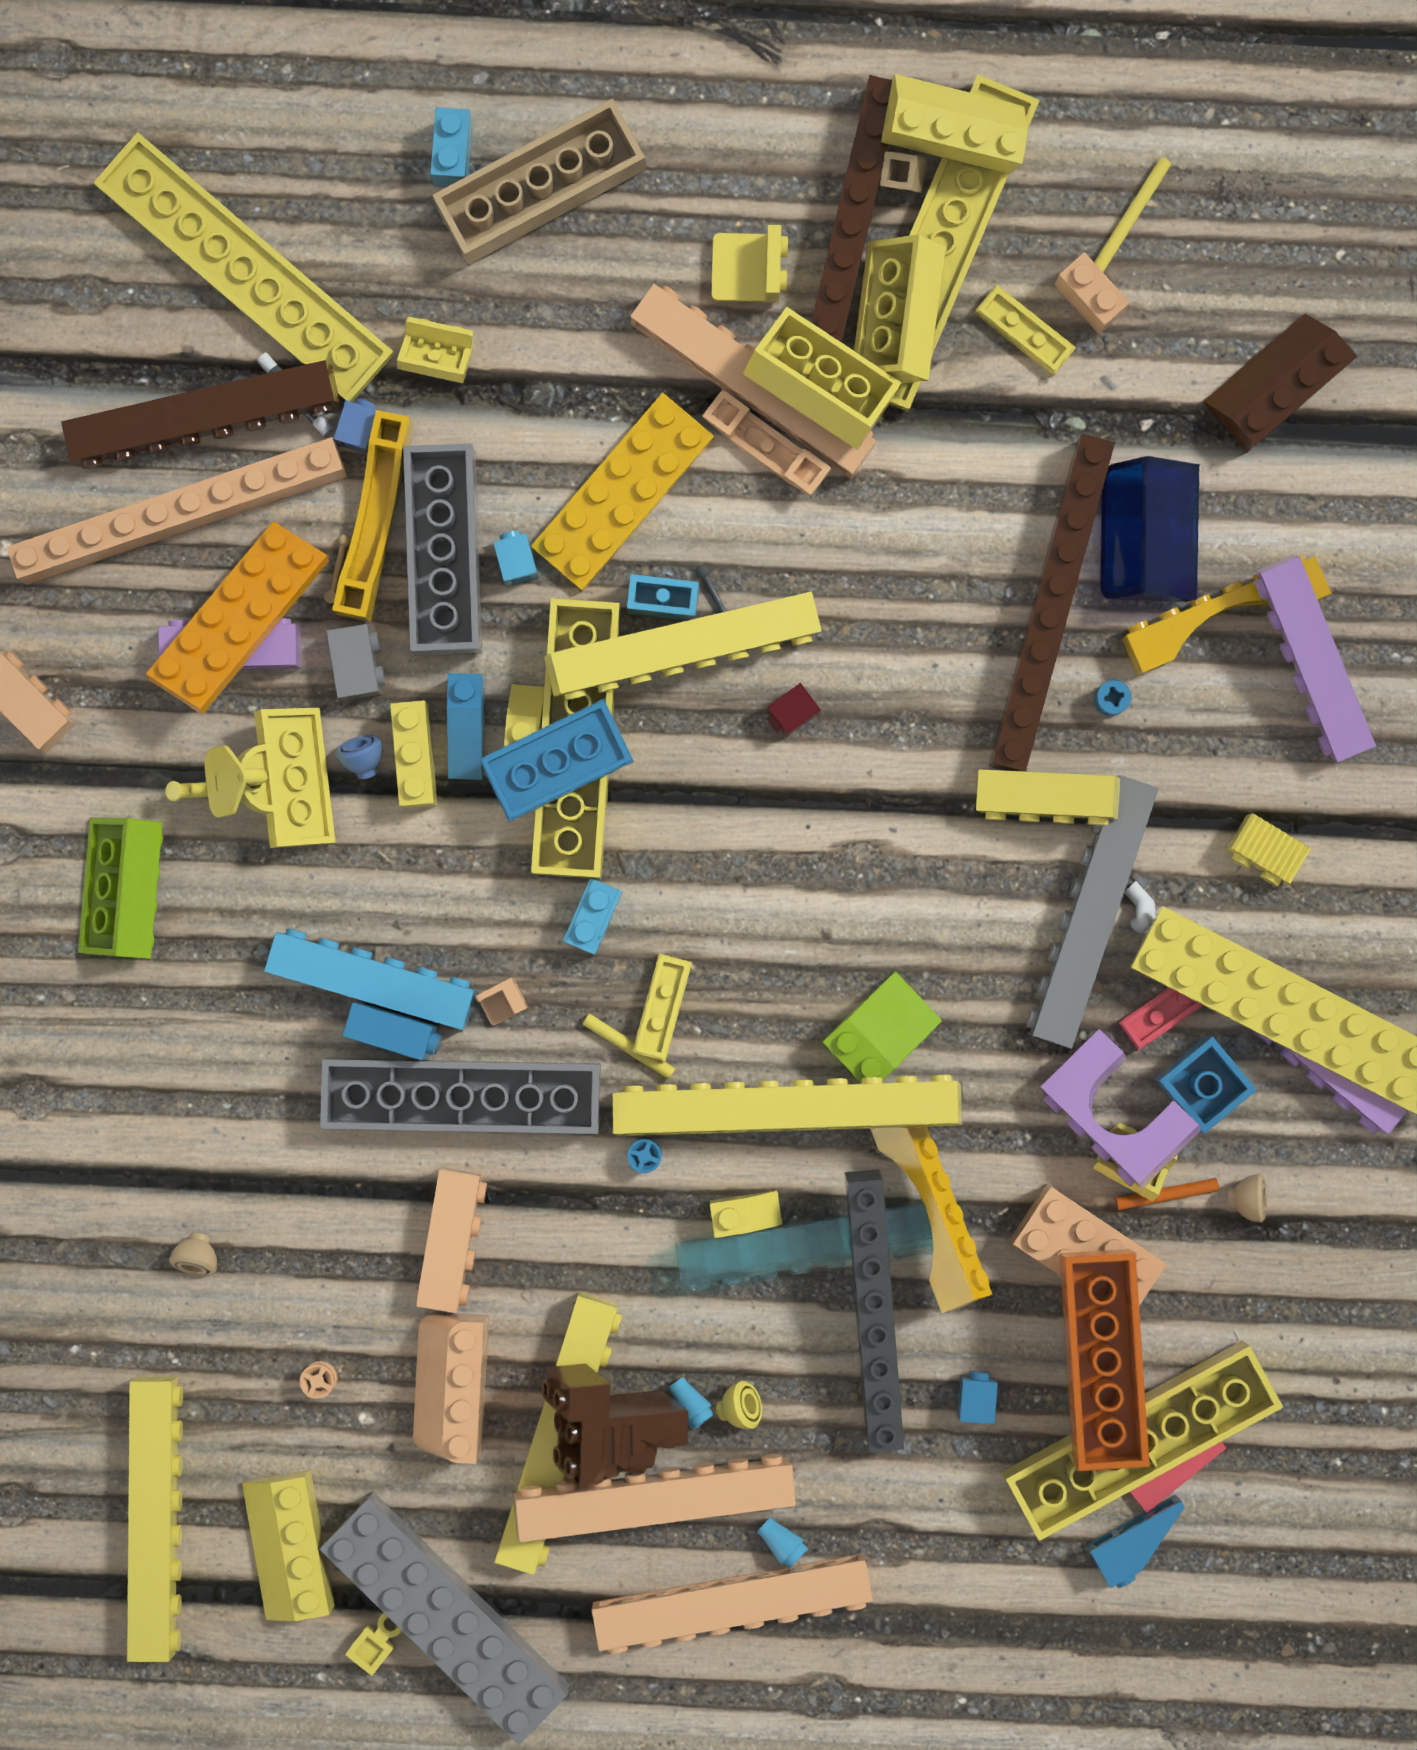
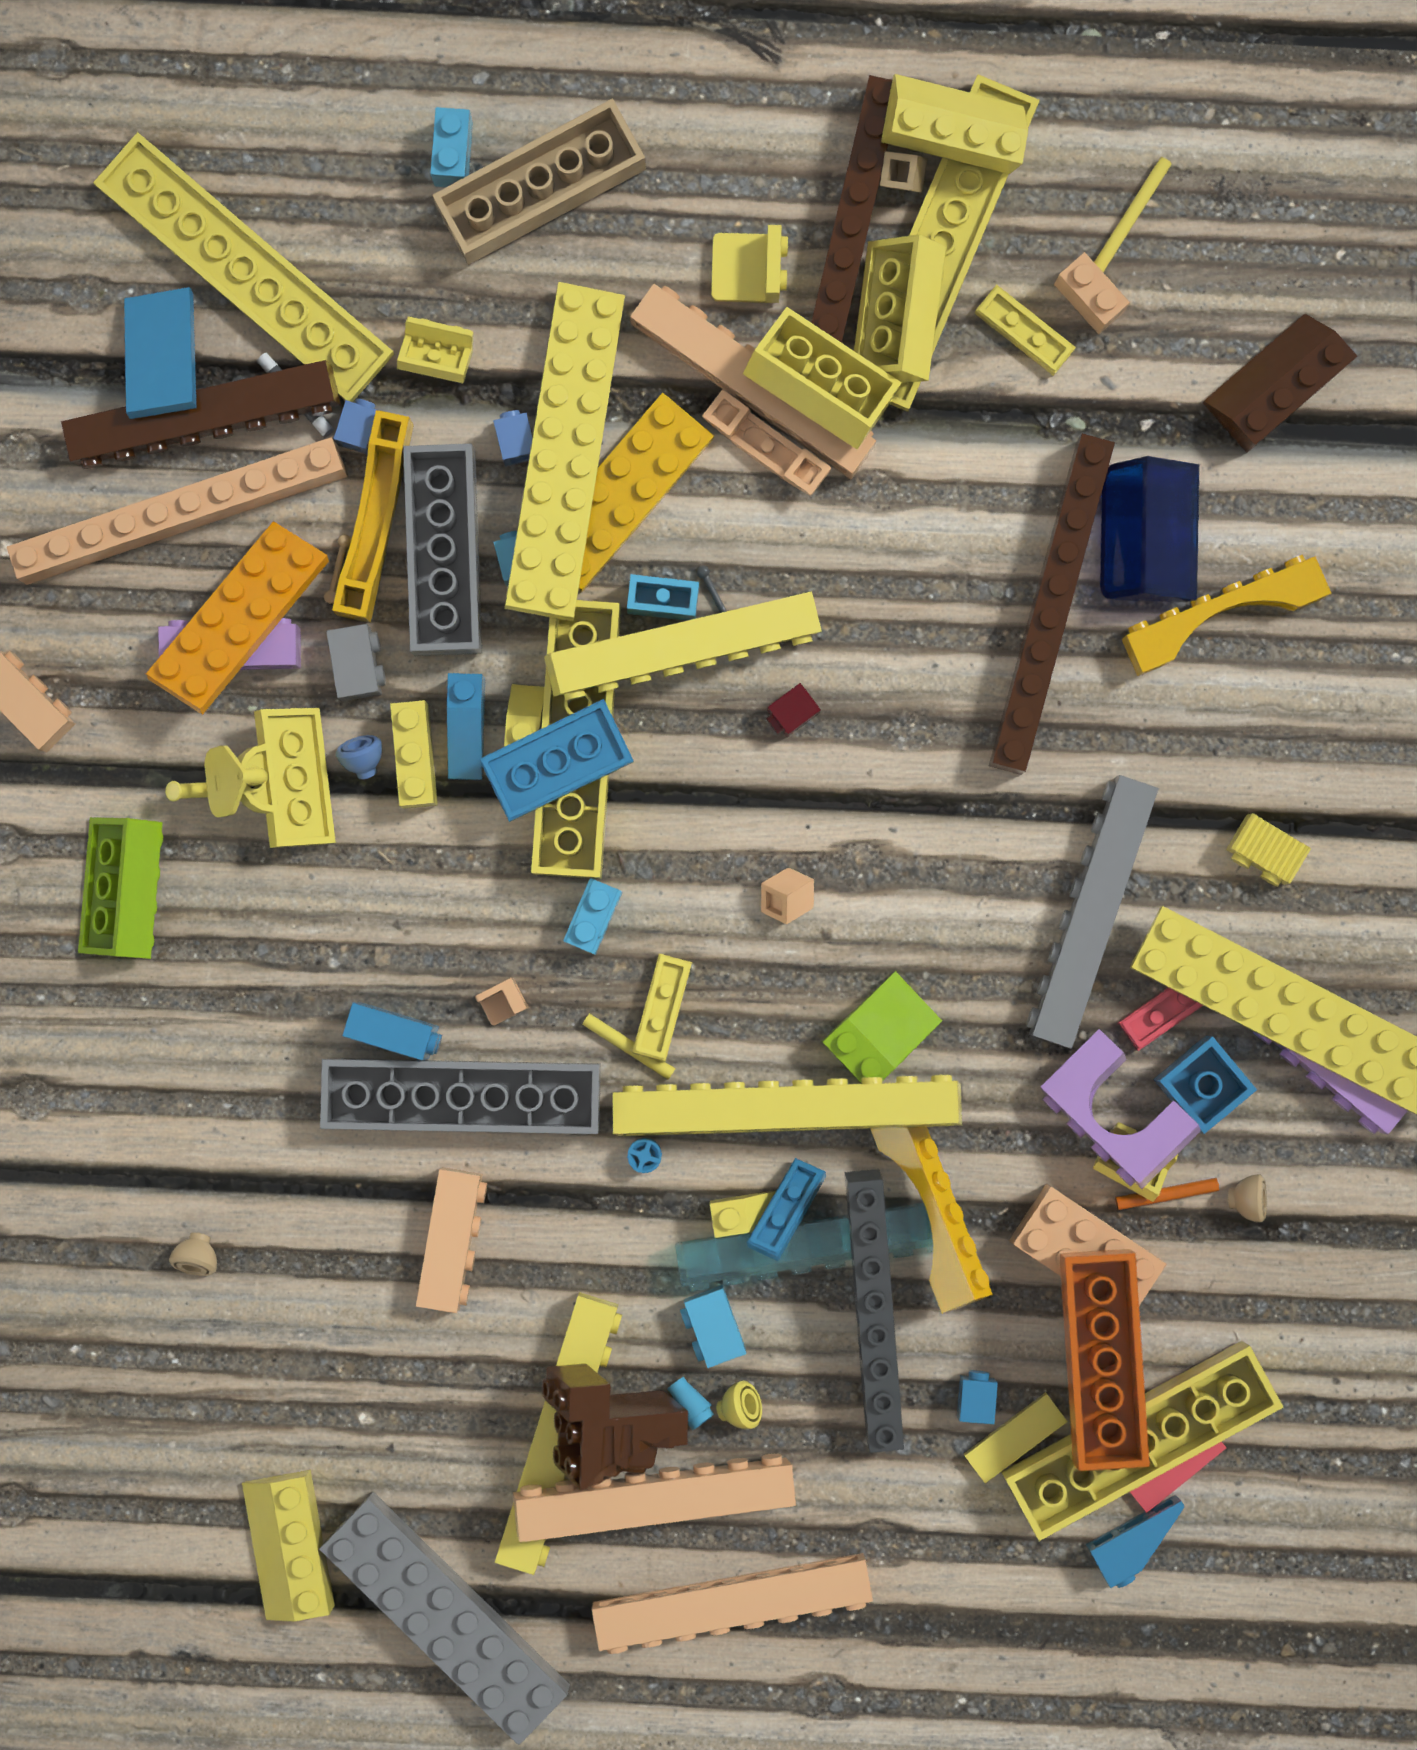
(153, 1519): light yellow brick -> none
(160, 353): none -> dark azure tile
(314, 1385): light nougat wheel -> none
(371, 980): medium azure brick -> none
(373, 1645): light yellow plate -> none
(451, 1385): light nougat windscreen -> none
(514, 437): none -> medium blue brick
(565, 452): none -> light yellow plate
(714, 1327): none -> medium azure brick
(783, 1543): medium azure cone -> none
(786, 1209): none -> dark azure tile
(787, 895): none -> light nougat panel
(1015, 1437): none -> light yellow tile
(1049, 795): light yellow brick -> none
(1105, 700): dark azure wheel -> none
(1144, 907): white arm -> none
(1315, 658): lavender brick -> none

